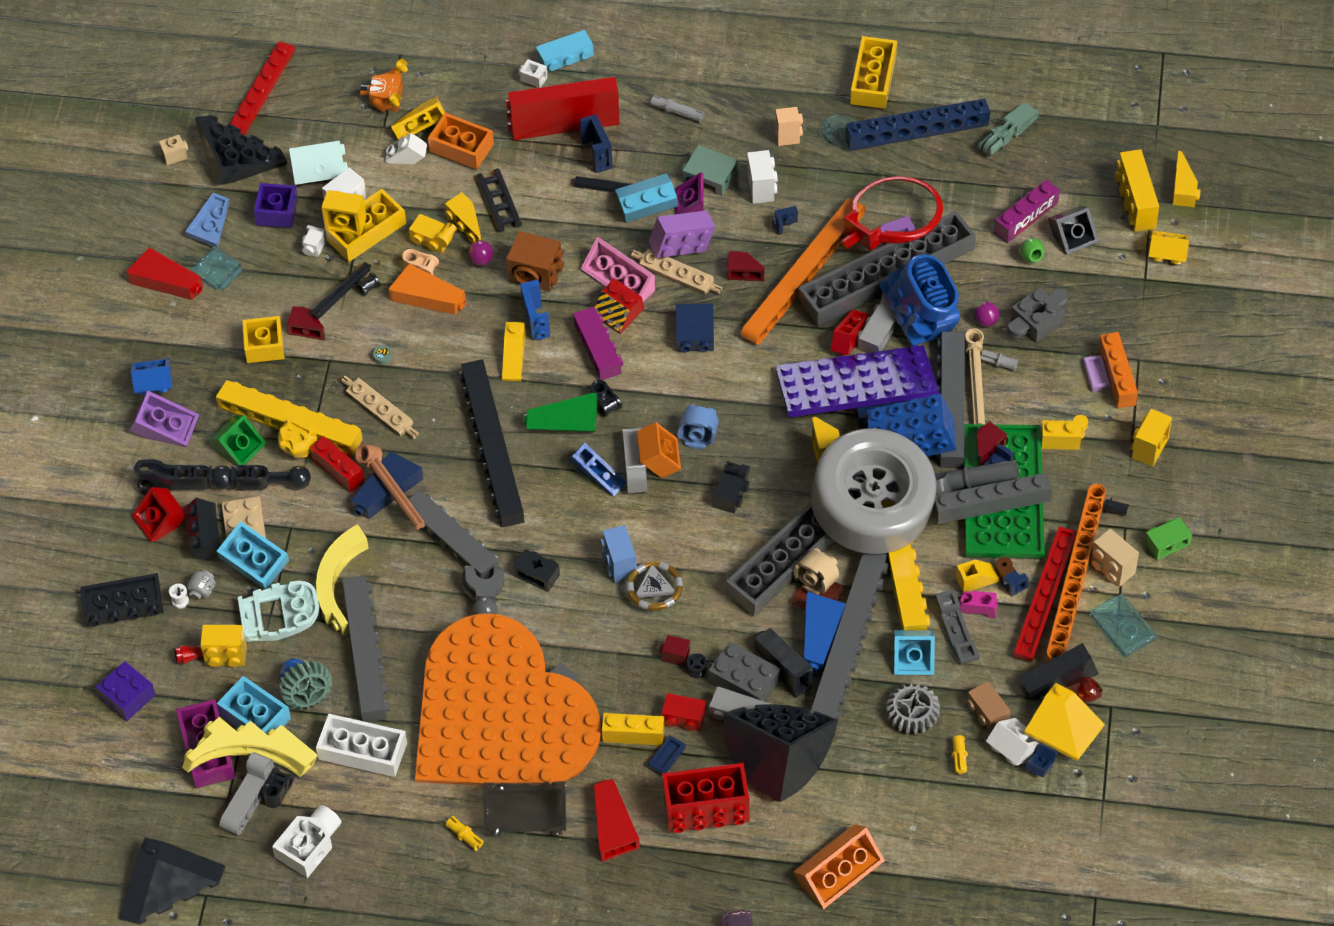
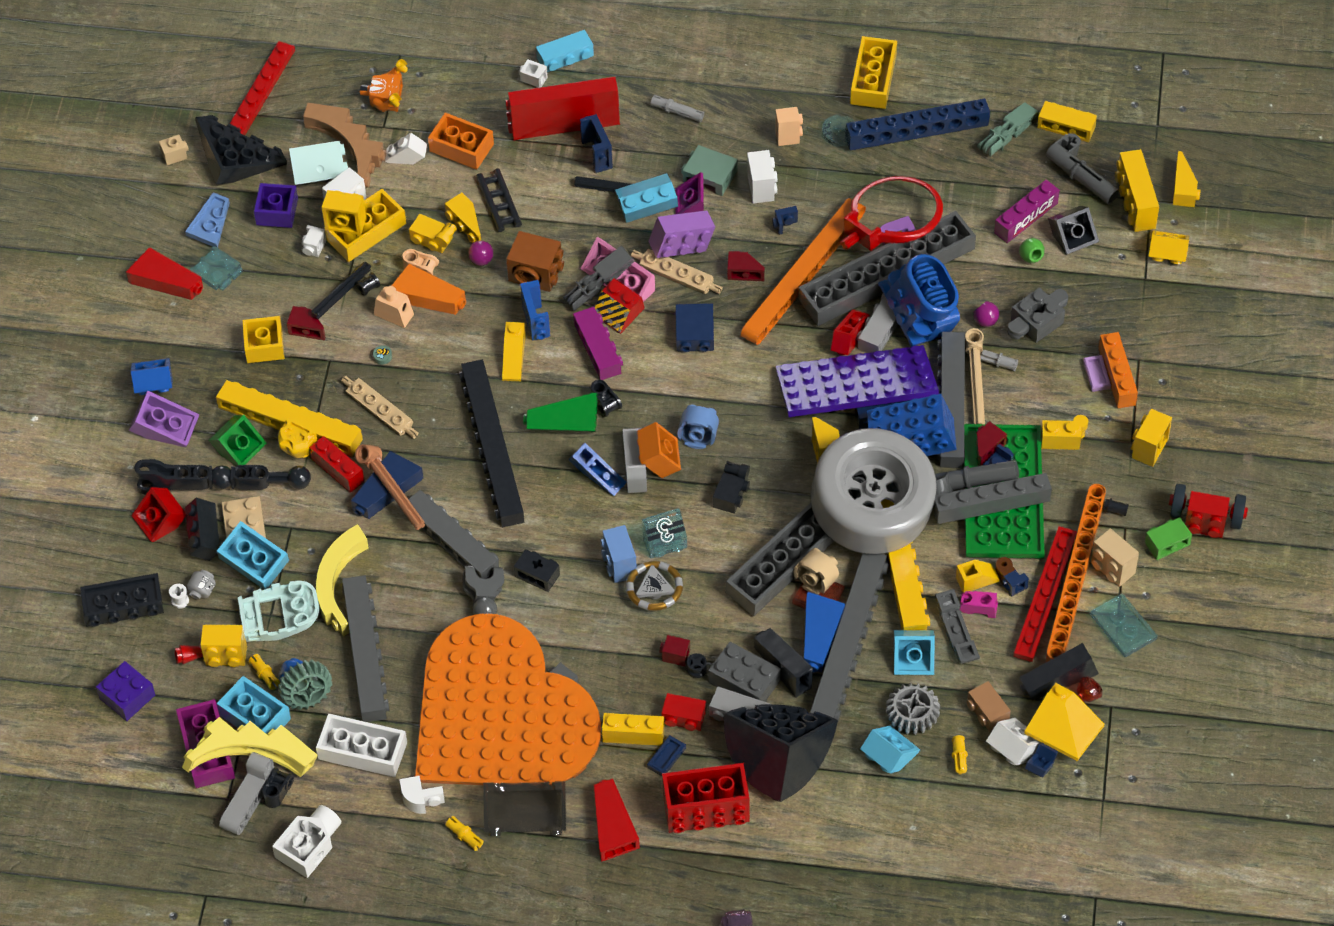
(164, 877): black slope -> none
(264, 671): none -> yellow pin
(340, 126): none -> medium nougat arch
(393, 306): none -> light nougat torso
(416, 798): none -> white brick
(419, 118): yellow slope -> none
(605, 270): none -> dark grey arm
(664, 533): none -> clear light blue slope
(839, 865): orange slope -> none
(889, 749): none -> medium azure slope
(1066, 120): none -> yellow brick
(1078, 169): none -> dark grey piece
(1207, 512): none -> red brick

